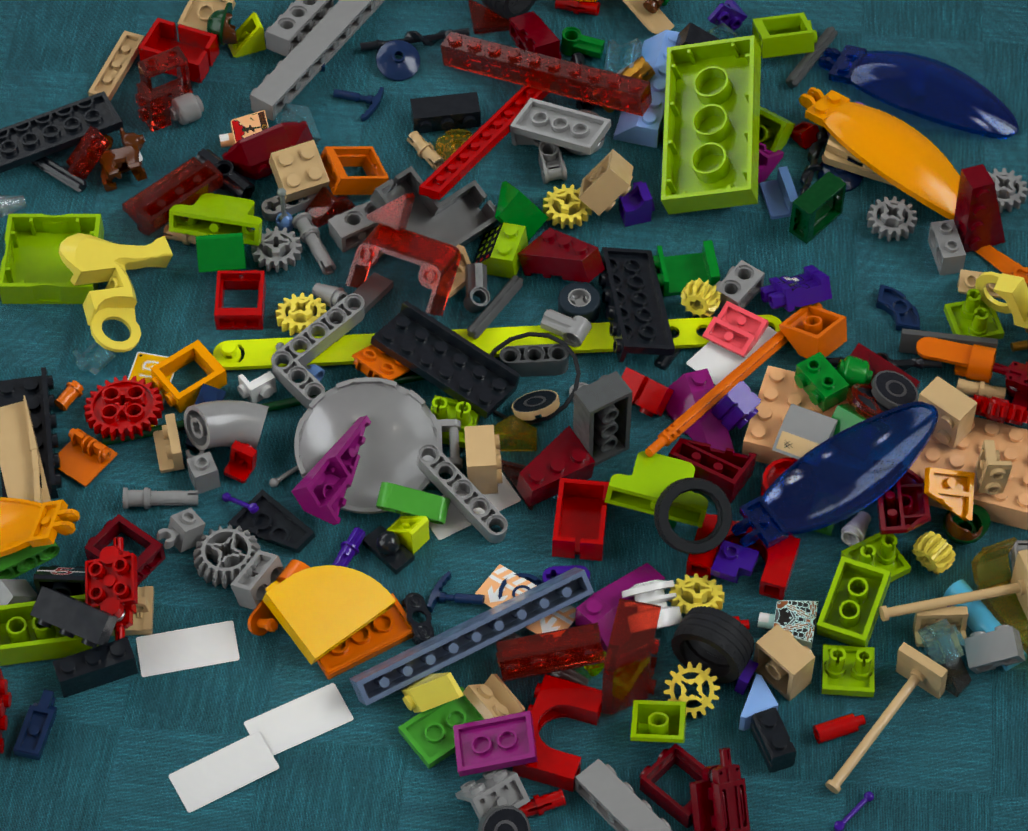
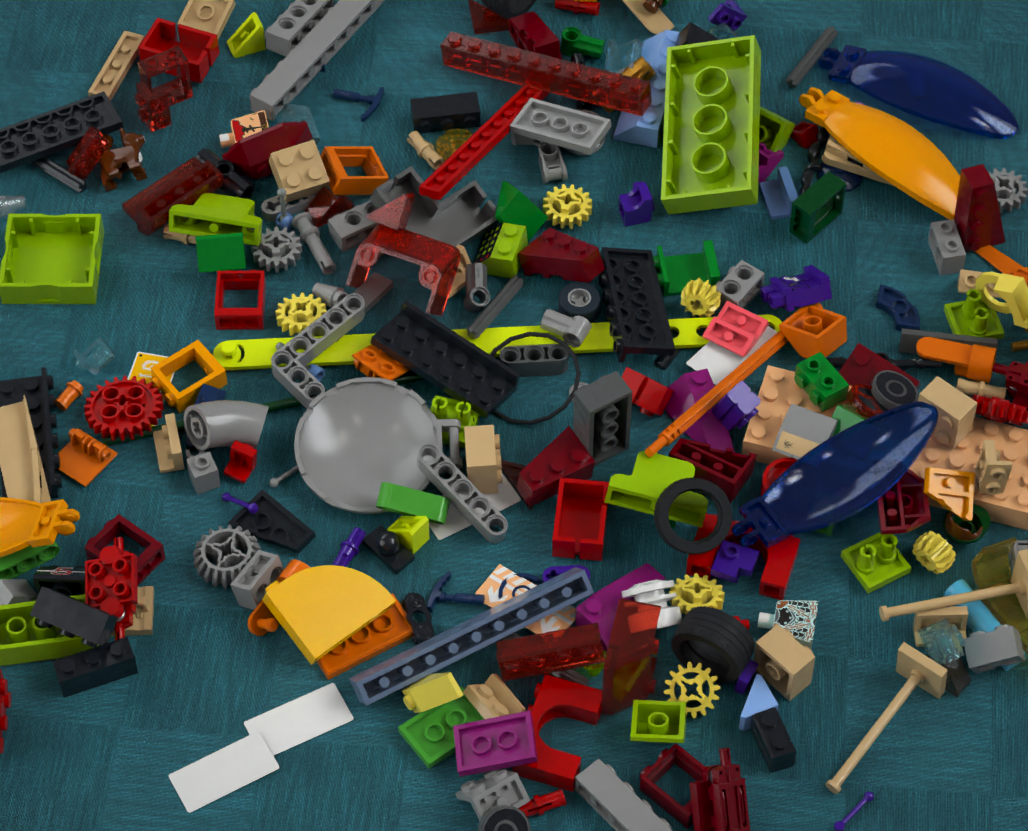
(36, 727): dark blue hinge -> none
(103, 261): light yellow animal -> none
(148, 498): light grey pin -> none
(183, 530): light grey brick -> none
(186, 108): light grey head -> none
(187, 648): white sticker -> none
(220, 24): dark green piece -> none
(257, 389): white bracket -> none
(325, 485): magenta wedge -> none
(395, 68): dark blue dish -> none
(414, 37): black piece -> none
(516, 435): clear yellow slope -> none
(535, 403): tile -> none
(606, 183): tan brick -> none
(784, 35): lime window -> none
(837, 727): red cylinder -> none
(848, 670): lime plate -> none
(853, 602): lime brick -> none
(855, 370): green head -> none
(856, 529): white cone -> none
(892, 218): light grey gear -> none

